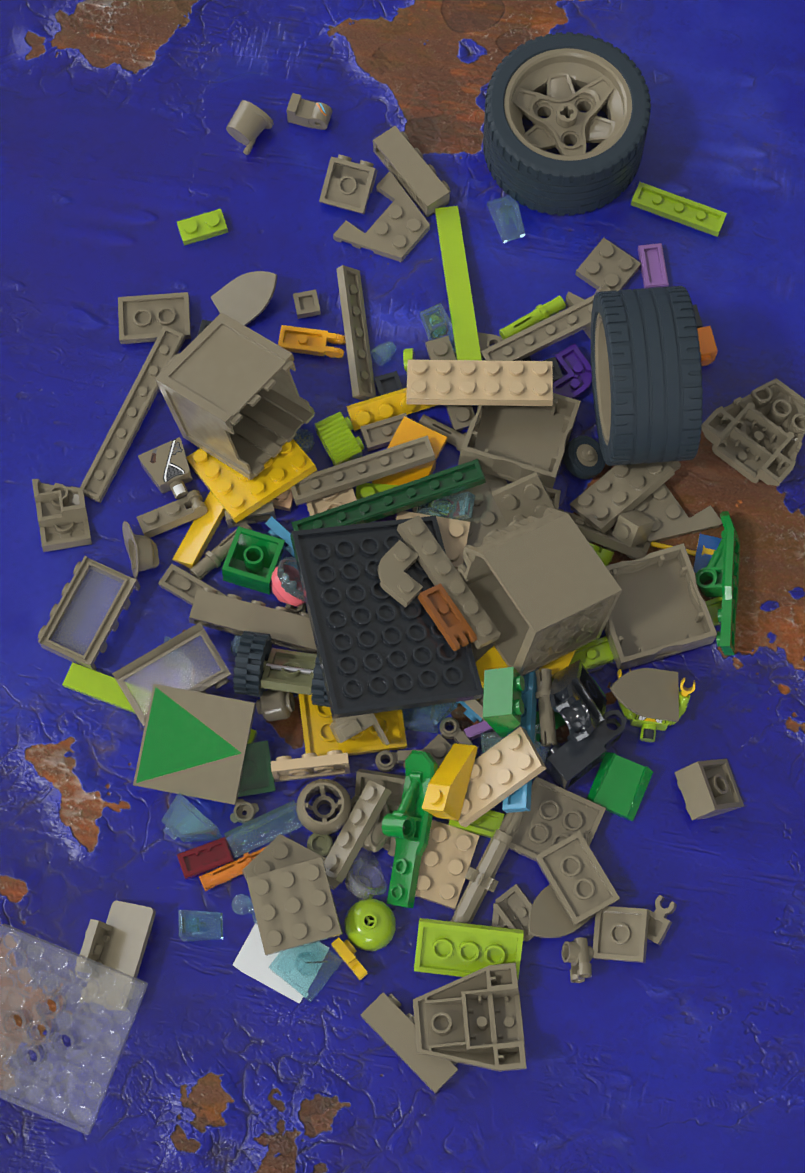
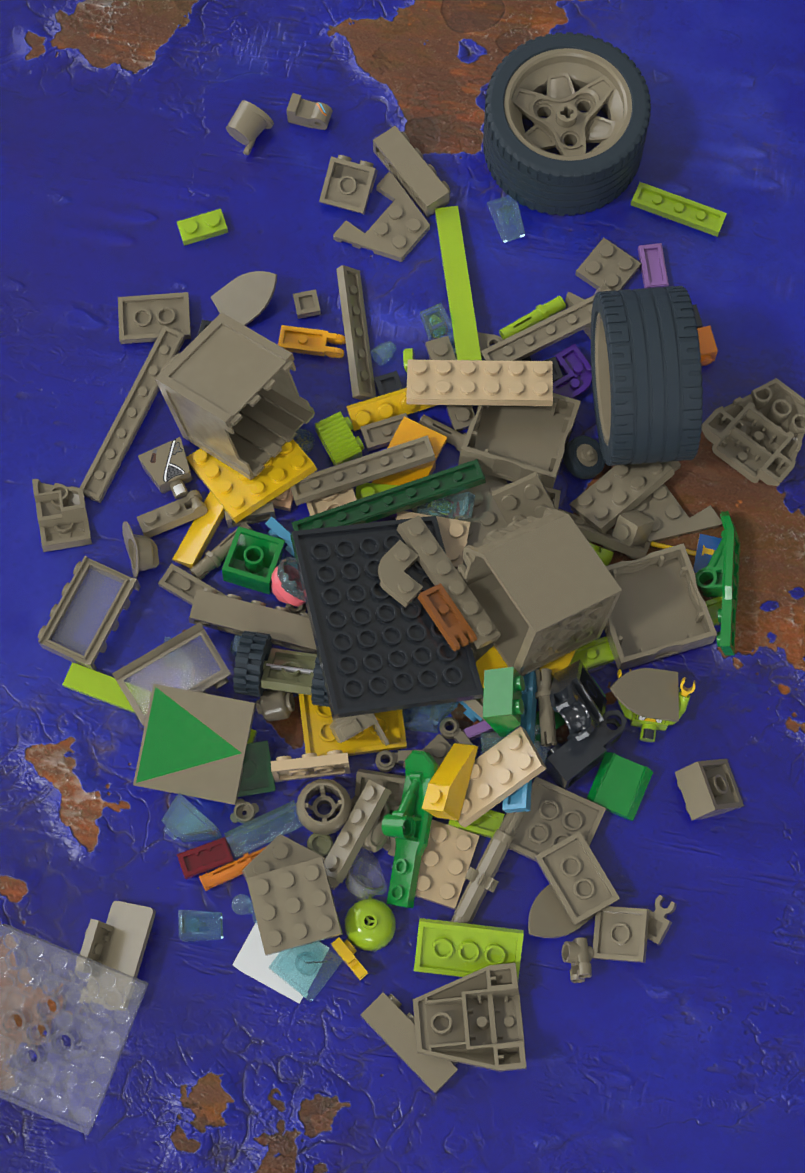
(512, 911): dark tan slope -> none

